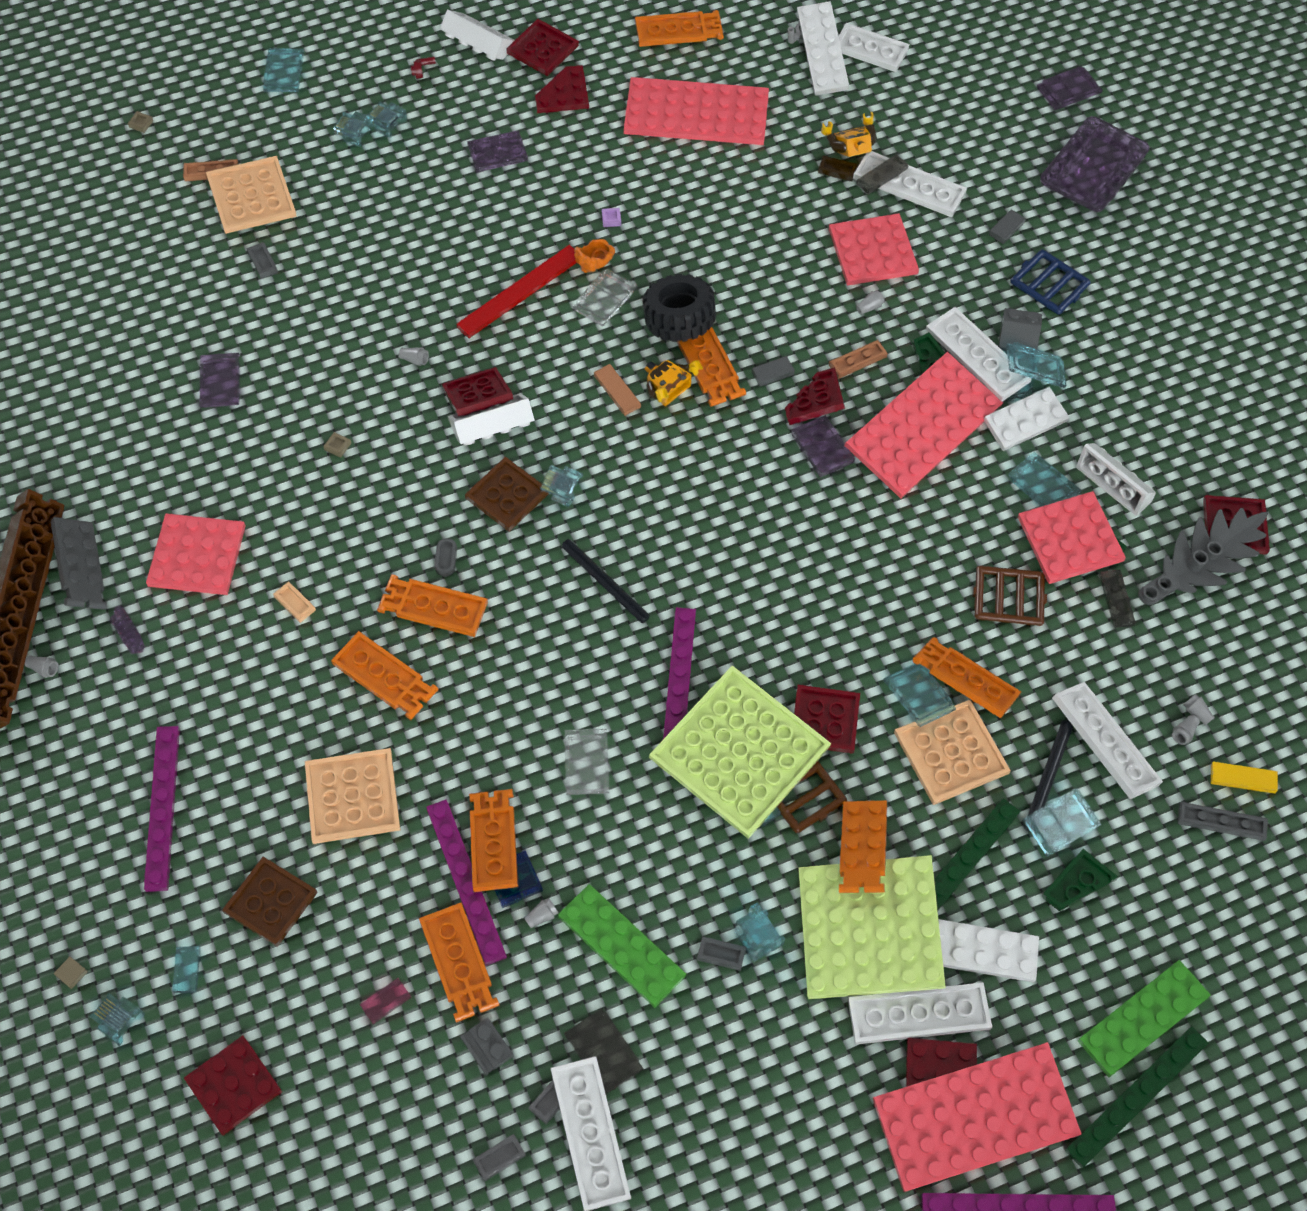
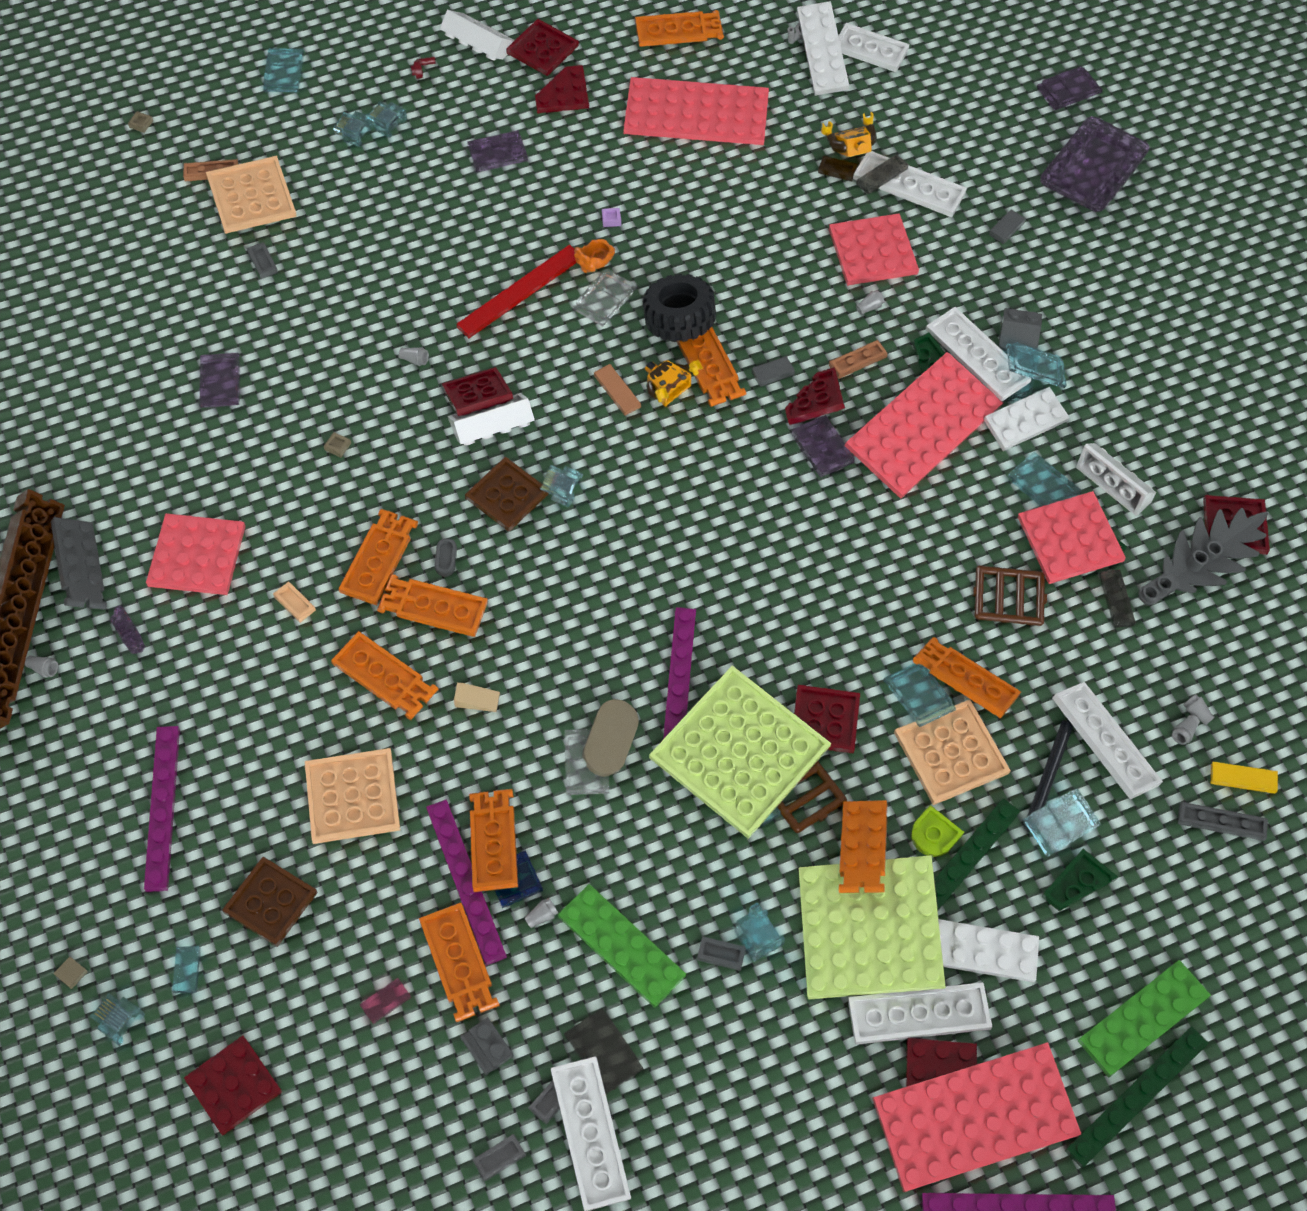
(378, 557): none -> orange hinge
(476, 697): none -> tan slope
(605, 580): black axle -> none
(610, 737): none -> dark tan tile
(934, 833): none -> lime tile
(1055, 263): dark blue bar -> none

